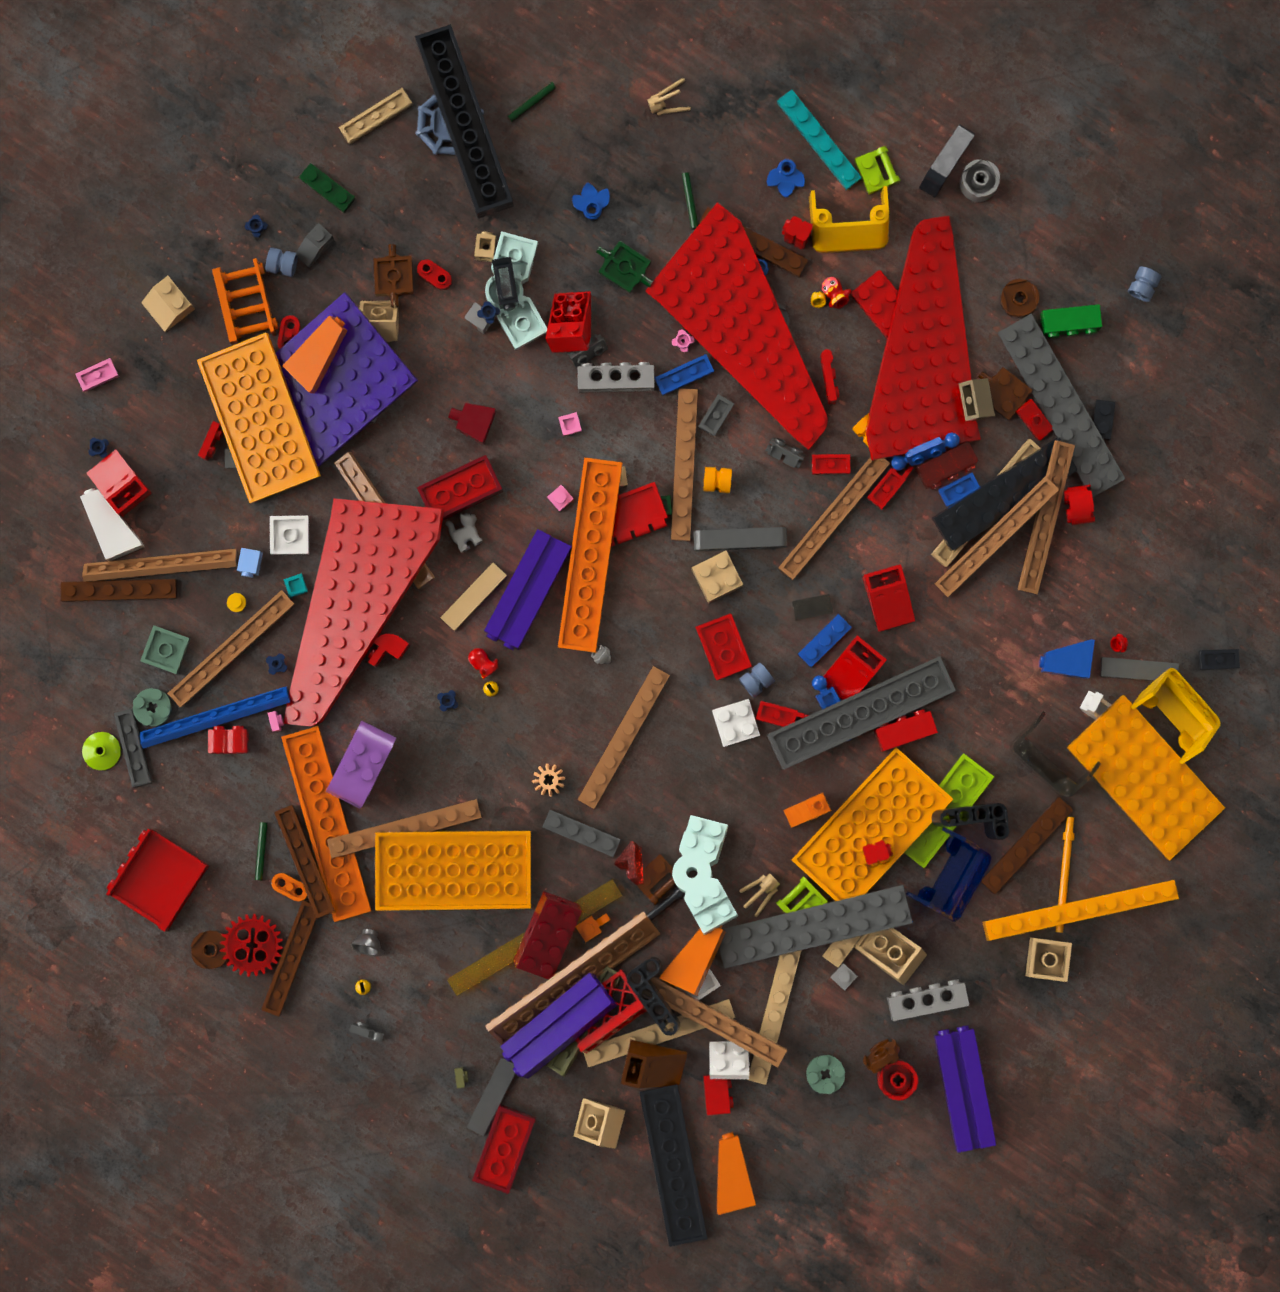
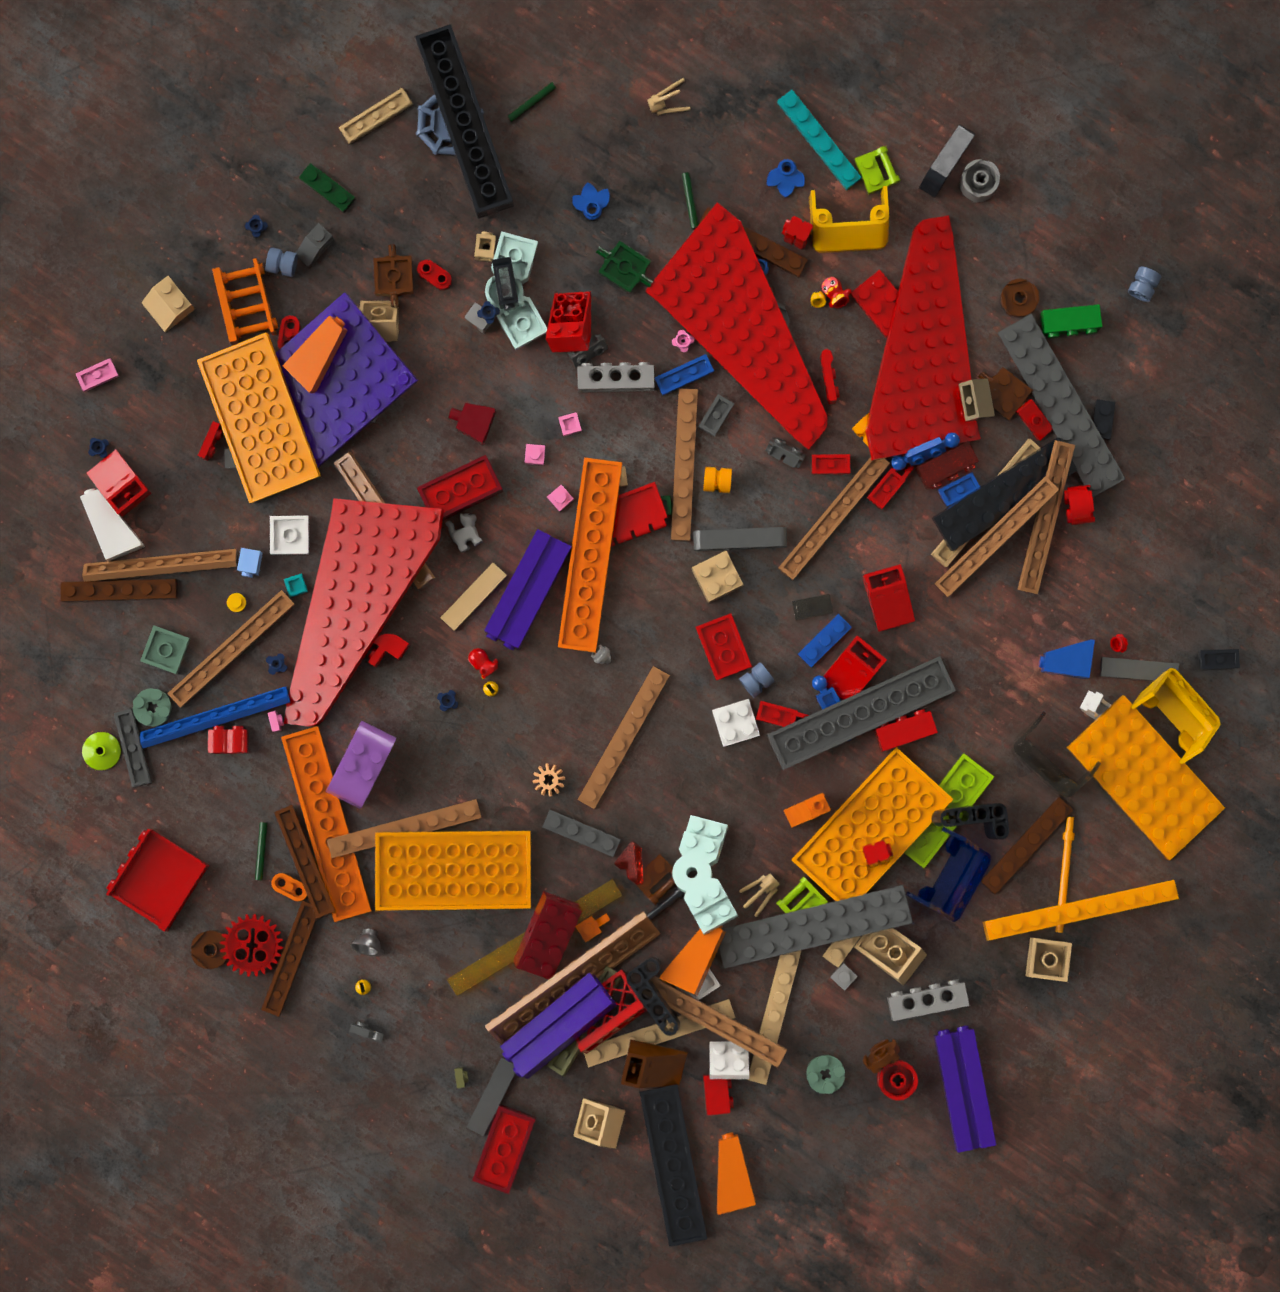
(535, 454): none -> bright pink plate

